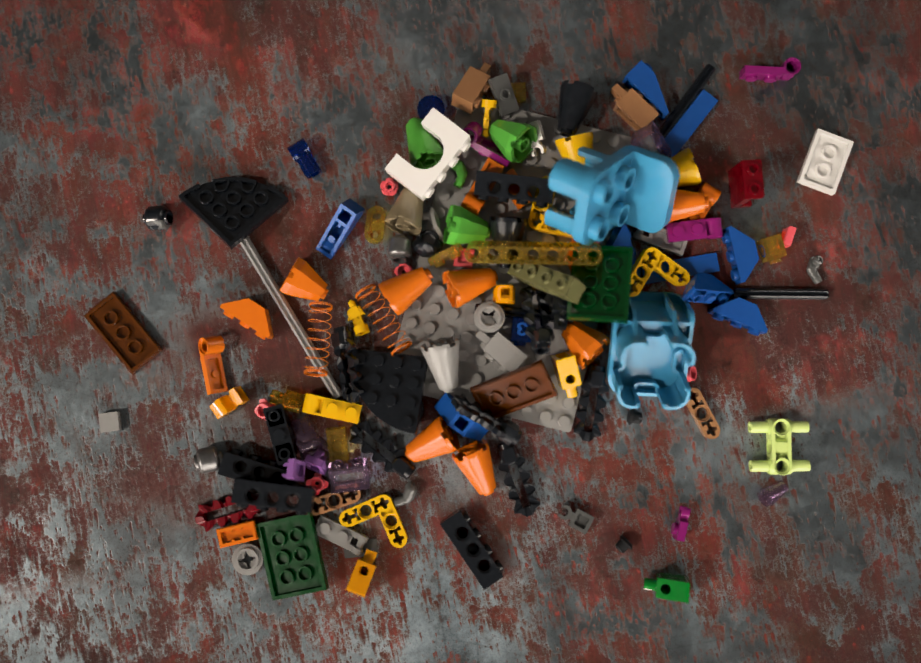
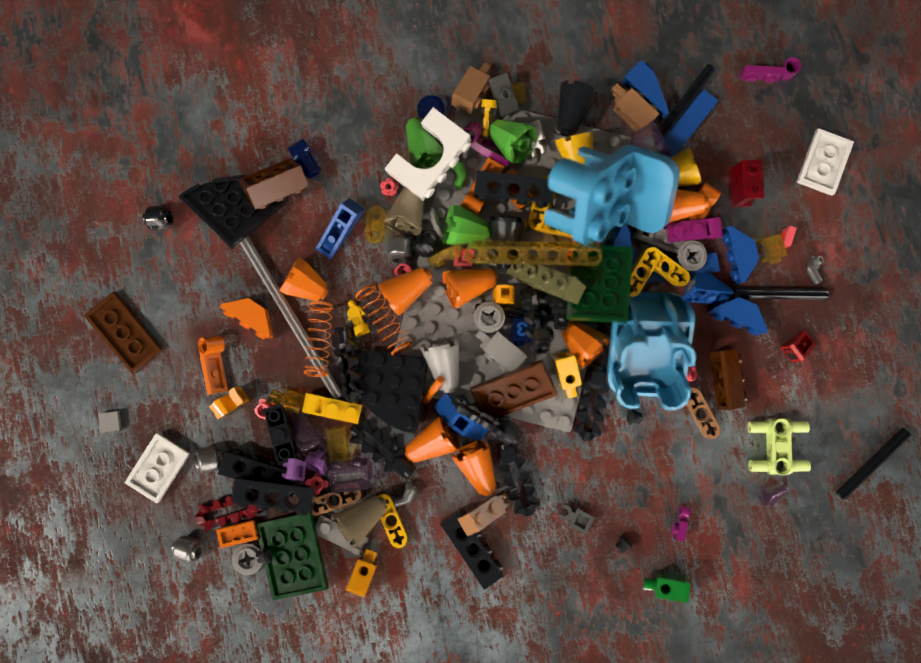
(157, 468): none -> white plate
(187, 549): none -> flat silver head
(264, 555): none -> black piece
(274, 183): none -> reddish brown slope
(359, 519): none -> dark tan cone
(433, 389): none -> orange piece
(484, 514): none -> medium nougat hinge
(699, 257): none -> light grey gear
(728, 379): none -> reddish brown slope
(798, 347): none -> red slope
(873, 463): none -> black axle

